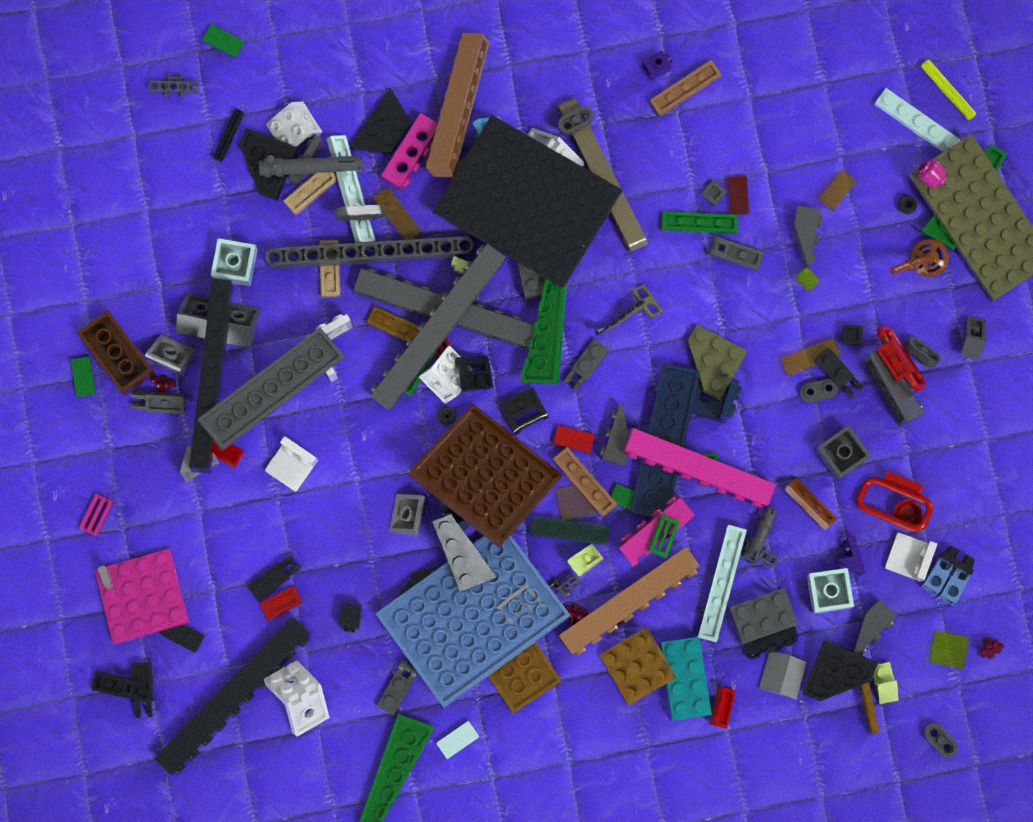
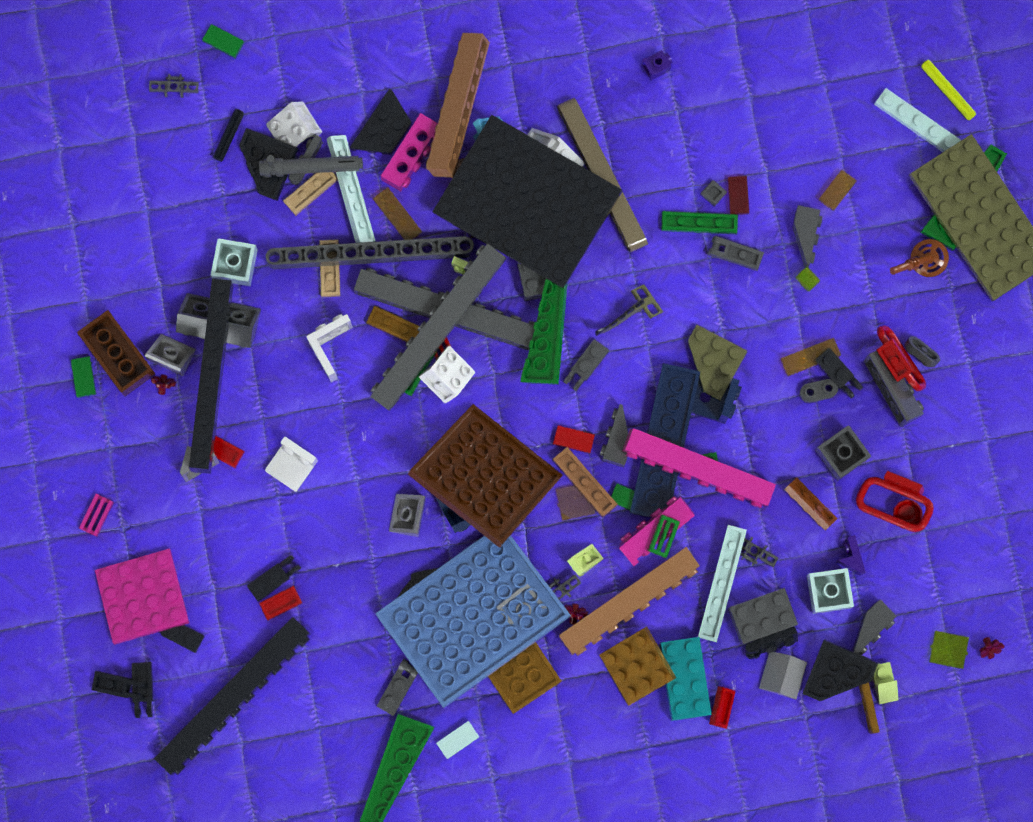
(105, 577): light grey tile -> none
(159, 402): dark grey hinge -> none
(270, 388): dark grey plate -> none
(299, 696): white bracket -> none
(350, 617): black brick -> none
(363, 212): dark grey beam -> none
(447, 411): pearl dark grey plate -> none
(464, 559): wing -> none
(476, 379): black plate -> none
(520, 405): black plate -> none
(570, 531): plate -> none
(573, 118): dark grey plate -> none
(685, 88): medium nougat plate -> none
(764, 526): dark grey pin -> none
(851, 335): black plate -> none
(909, 199): pearl dark grey plate -> none
(910, 557): white bracket -> none
(932, 173): dark pink head -> none
(940, 740): dark grey plate -> none
(953, 571): medium blue hips -> none
(973, 337): dark grey slope -> none

